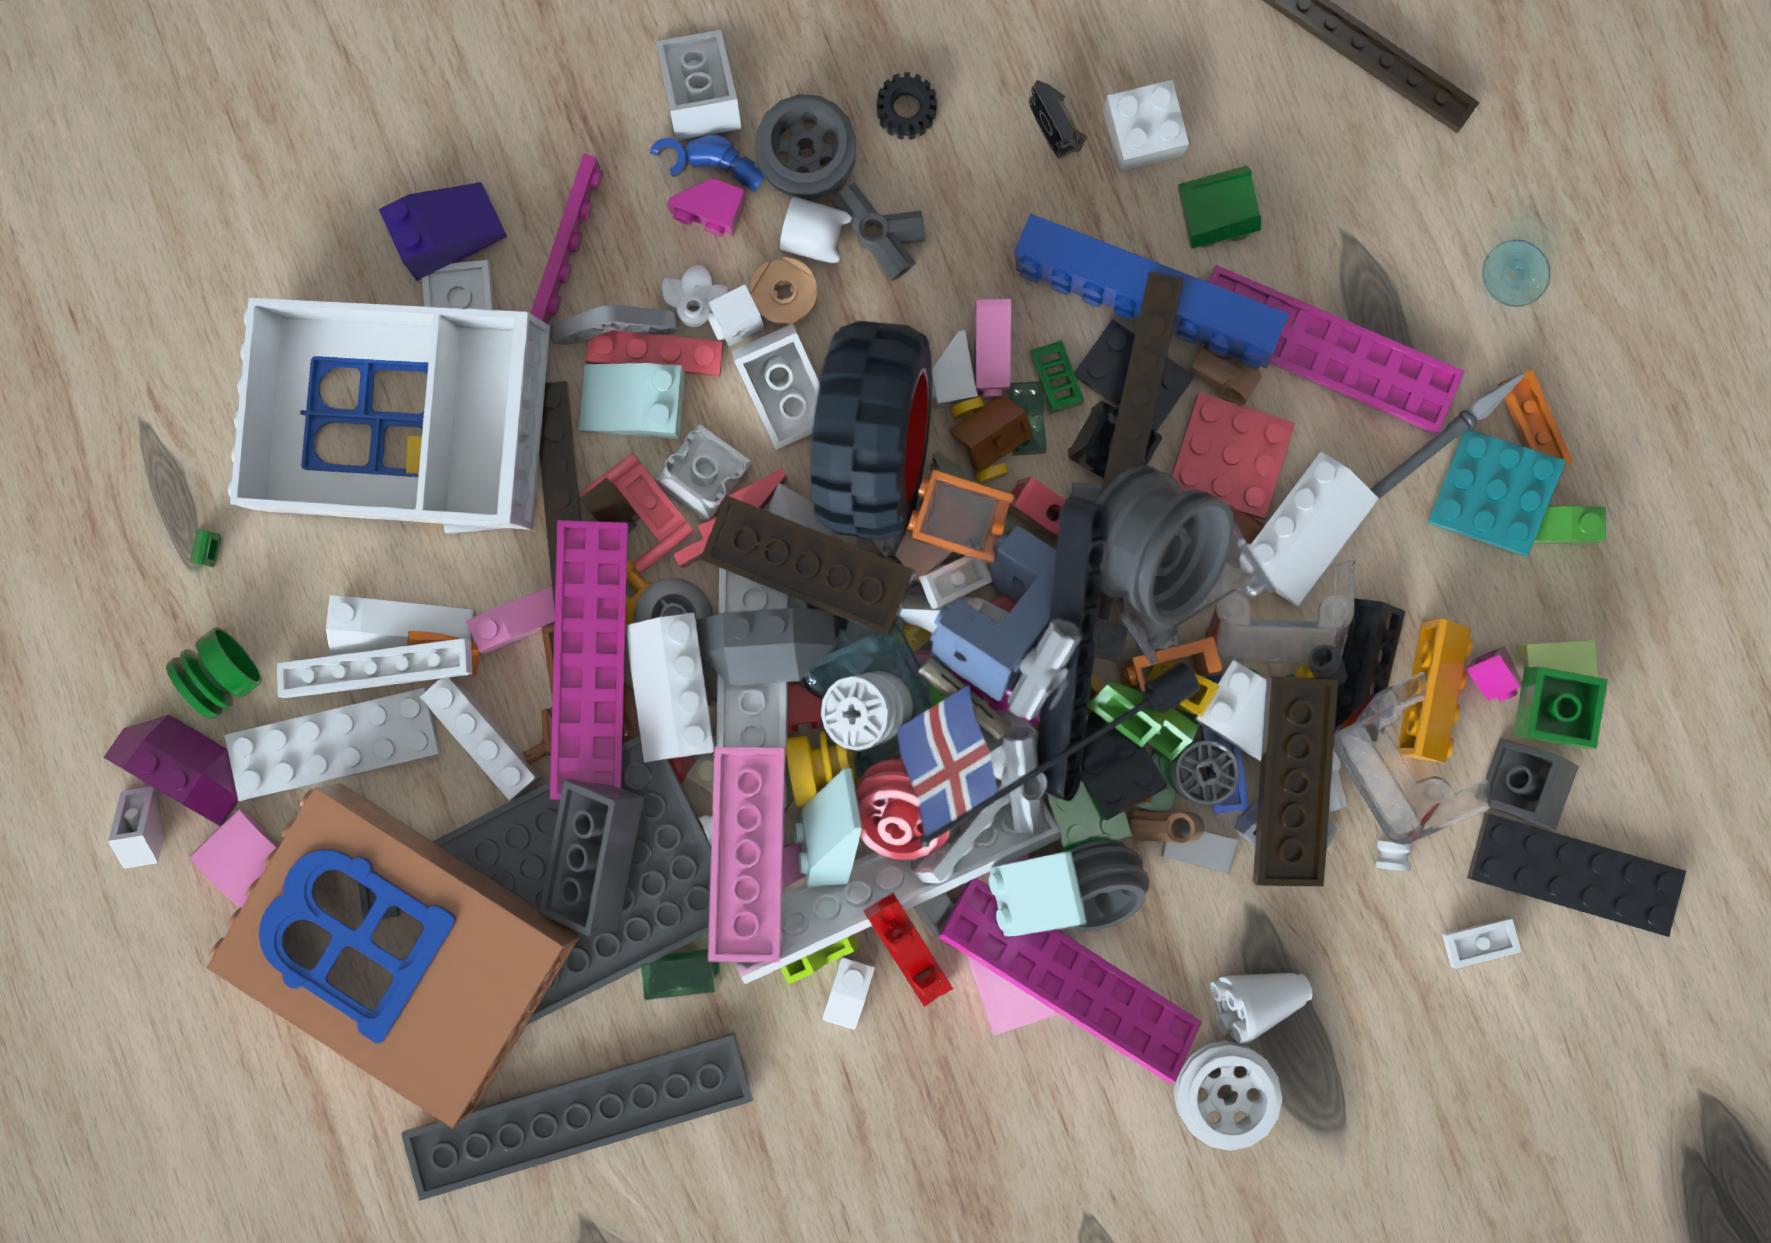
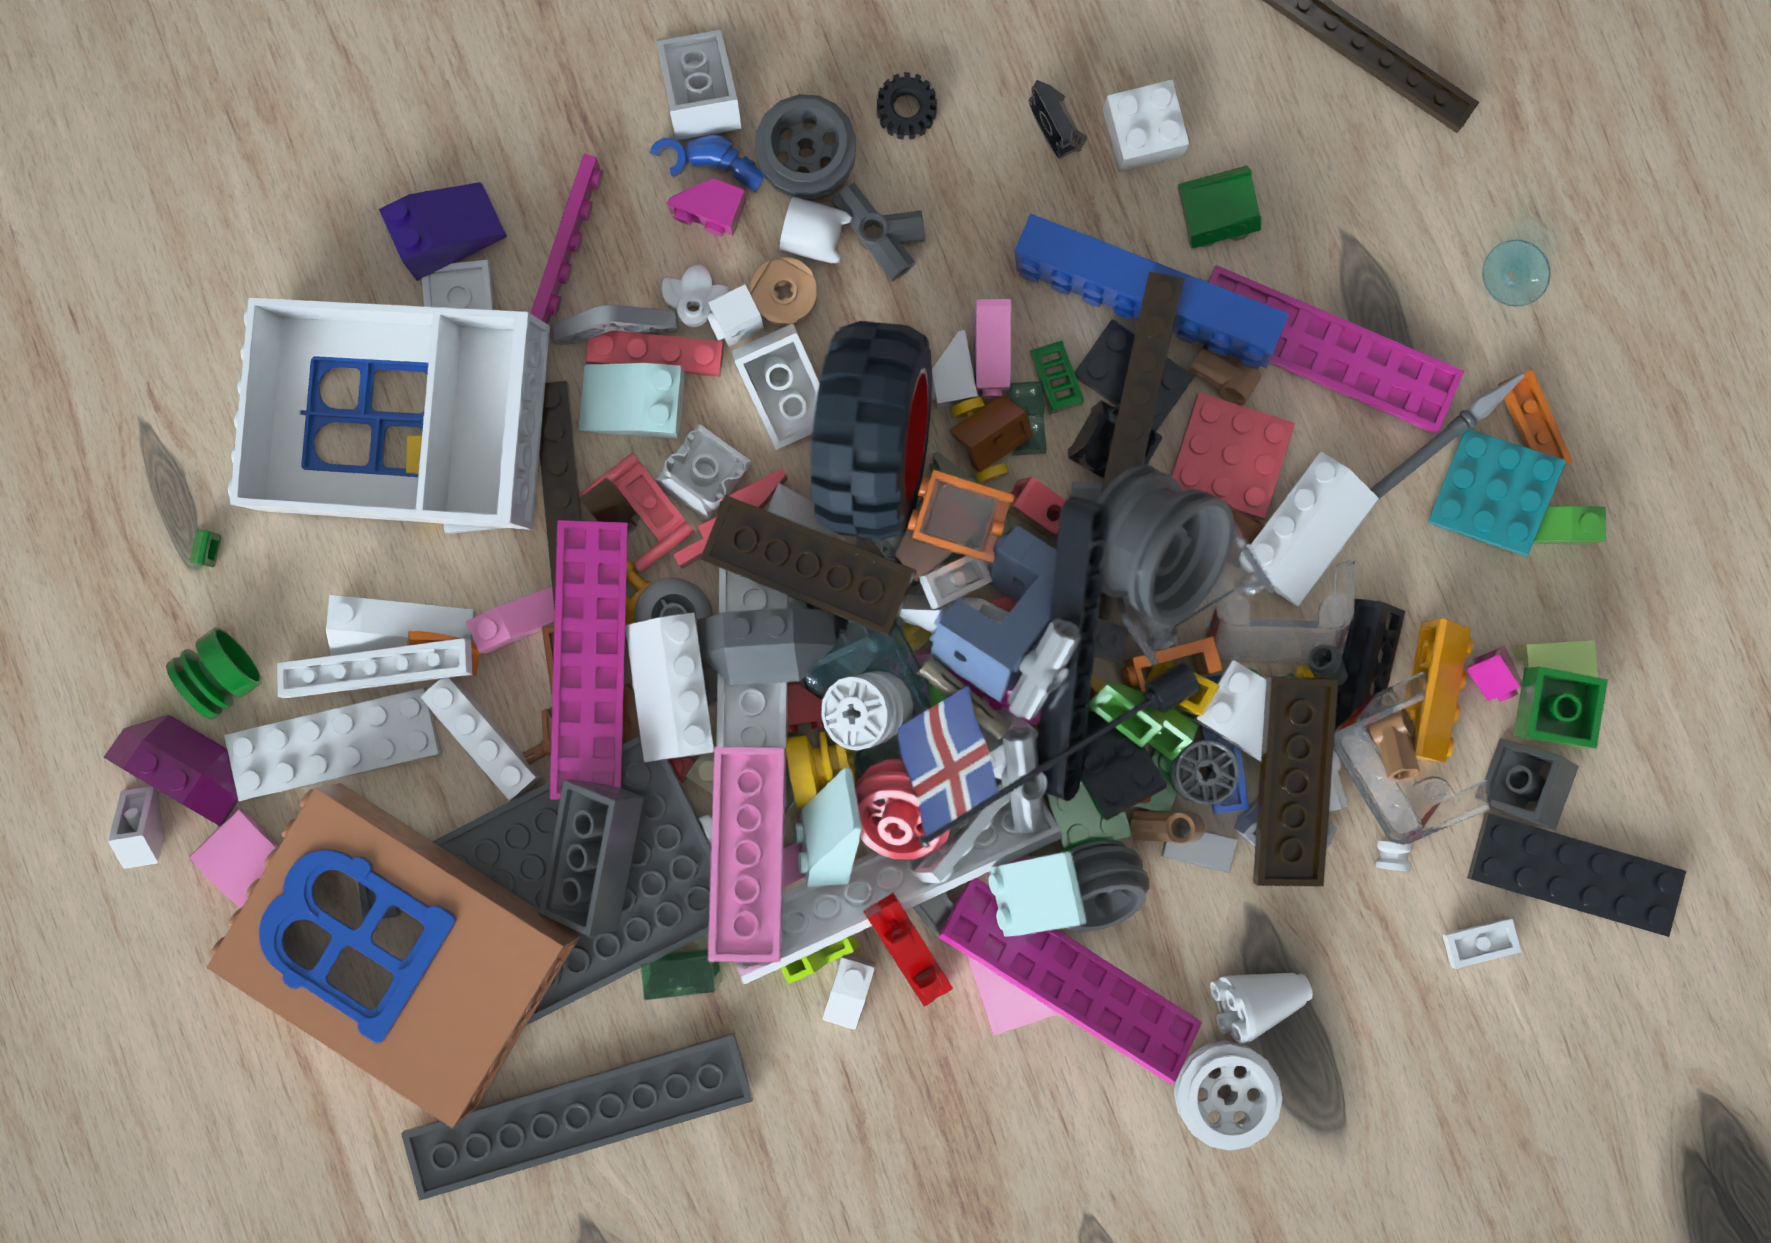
(1396, 746): none -> medium nougat piece

